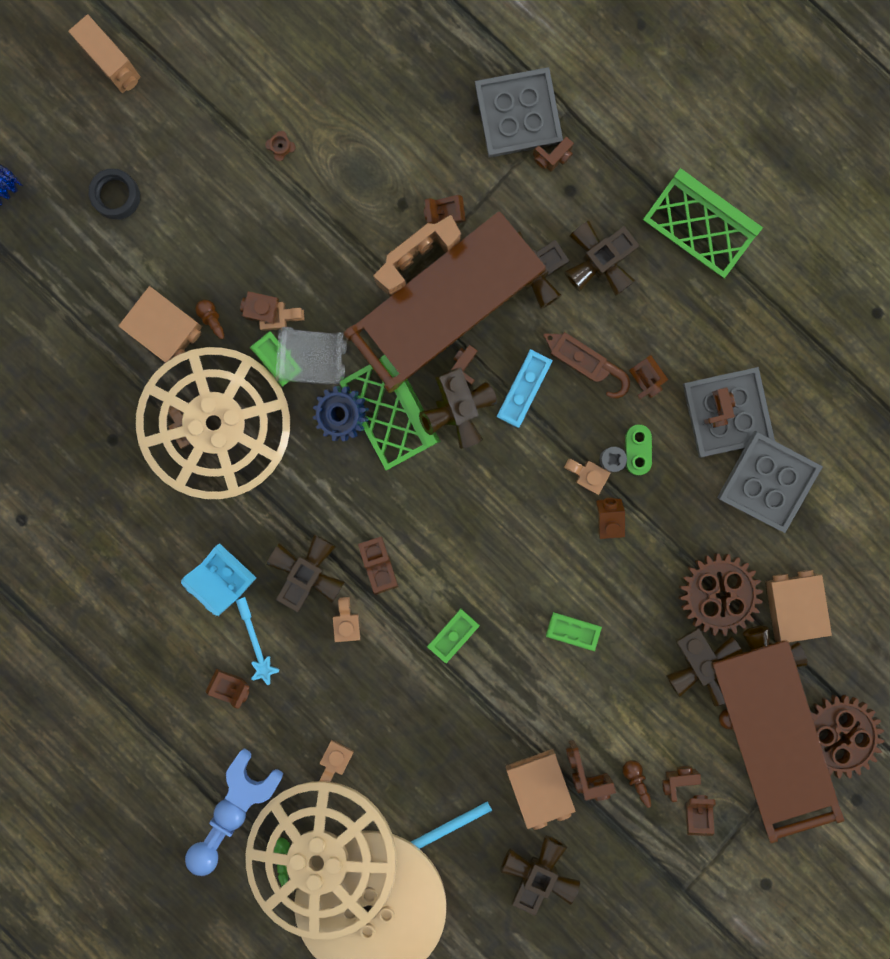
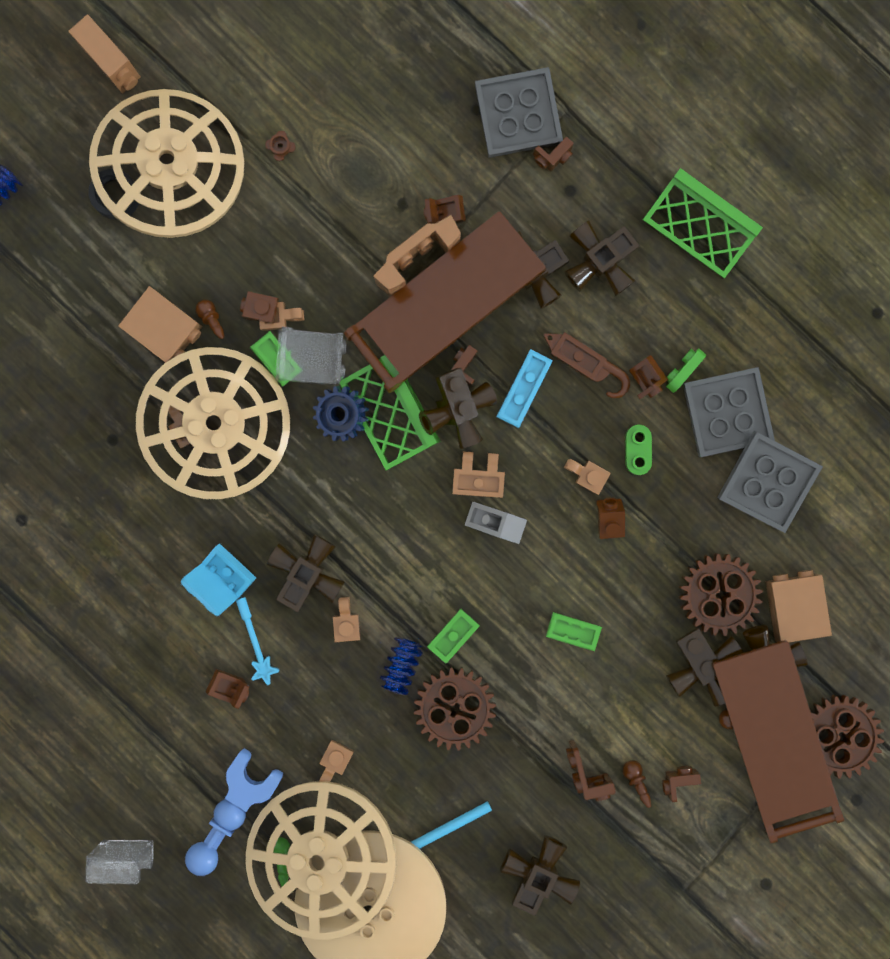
(118, 861): none -> clear panel
(167, 176): none -> tan dish
(378, 565): reddish brown slope -> none
(401, 666): none -> clear blue piece
(444, 729): none -> reddish brown gear
(479, 482): none -> medium nougat plate
(495, 522): none -> light grey slope
(540, 789): medium nougat brick -> none
(613, 459): dark grey wheel -> none
(678, 377): none -> bright green plate
(700, 816): reddish brown bracket -> none
(724, 404): reddish brown bracket -> none

